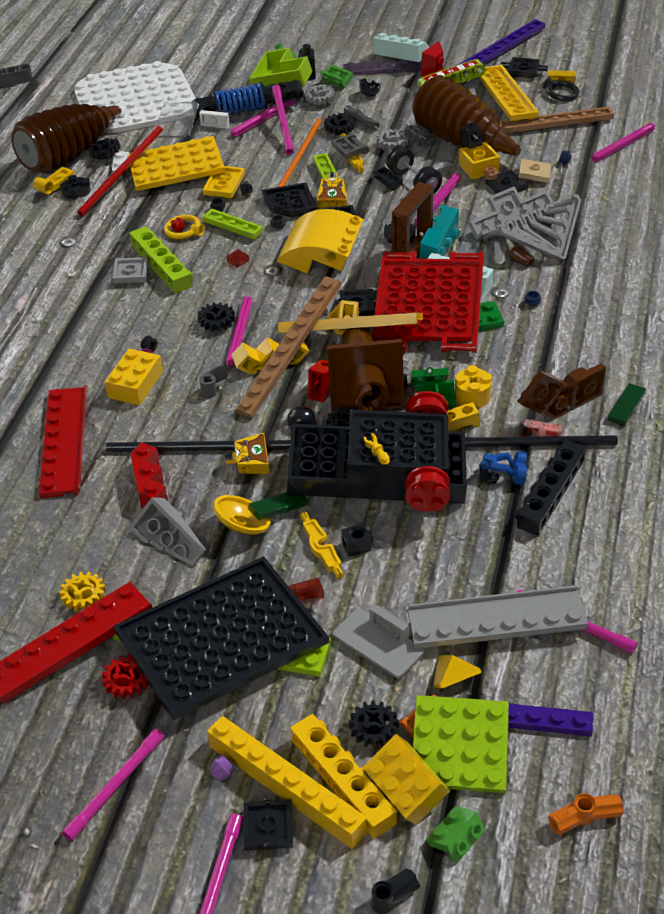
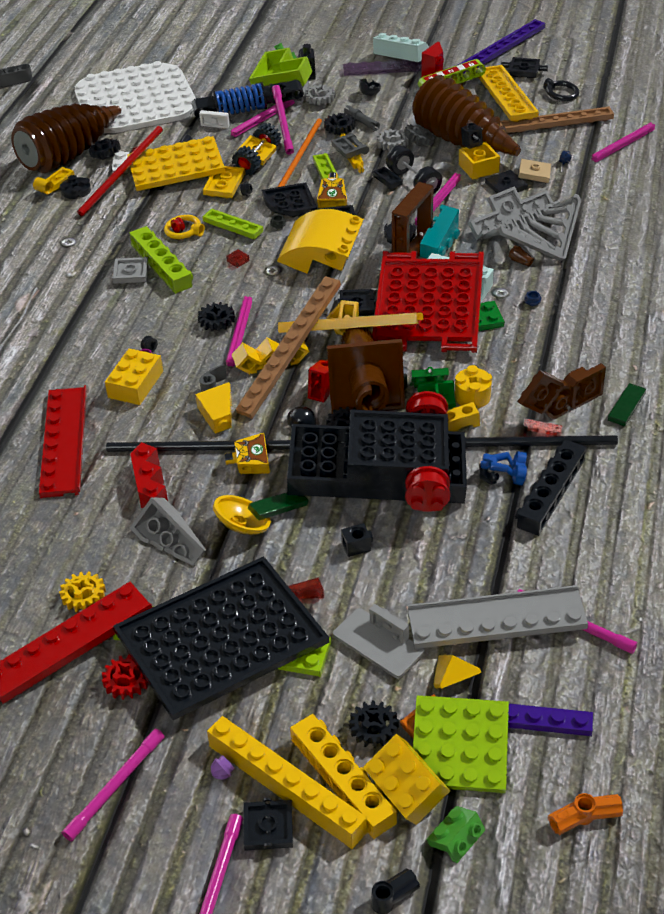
(177, 119): clear piece -> none
(216, 407): none -> yellow slope
(217, 204): black plate -> none
(257, 148): none -> plate
(324, 552): yellow piece -> none
(337, 76): bright green bracket -> none
(377, 450): yellow piece -> none
(490, 173): nougat plate -> none
(569, 76): yellow plate -> none

